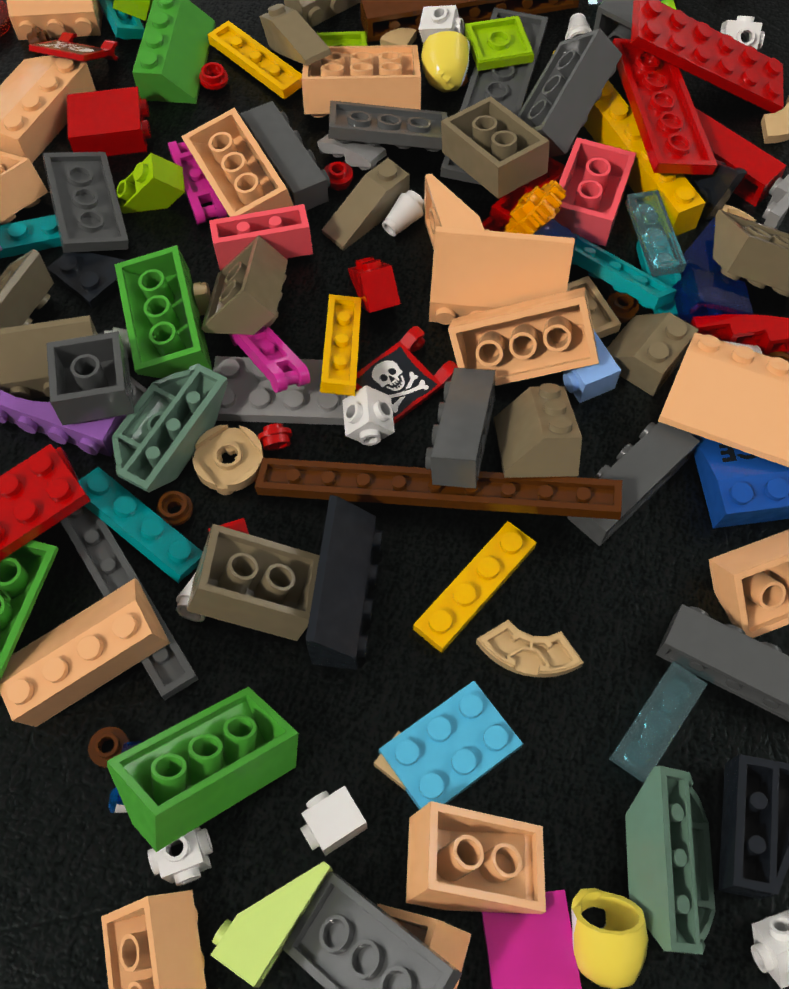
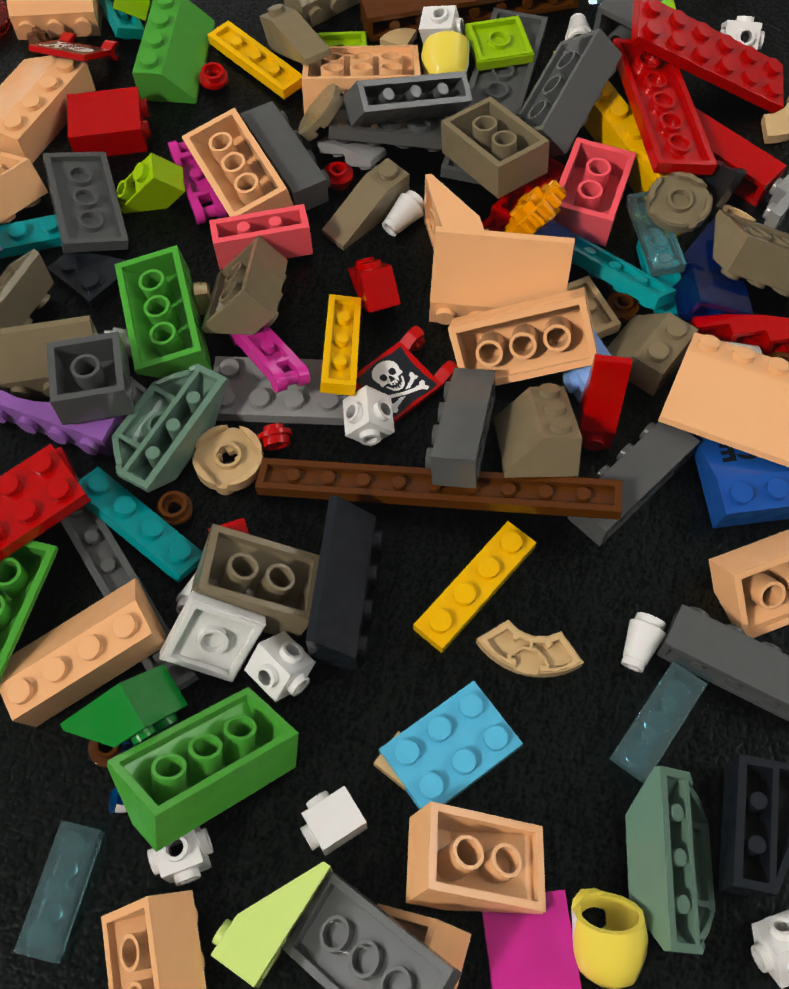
(59, 892): none -> clear light blue plate
(129, 710): none -> green slope
(212, 637): none -> white plate
(280, 666): none -> white brick
(321, 112): none -> dark tan tile
(407, 98): none -> dark grey brick
(603, 401): none -> red slope
(642, 640): none -> white cone
(679, 202): none -> dark tan tile

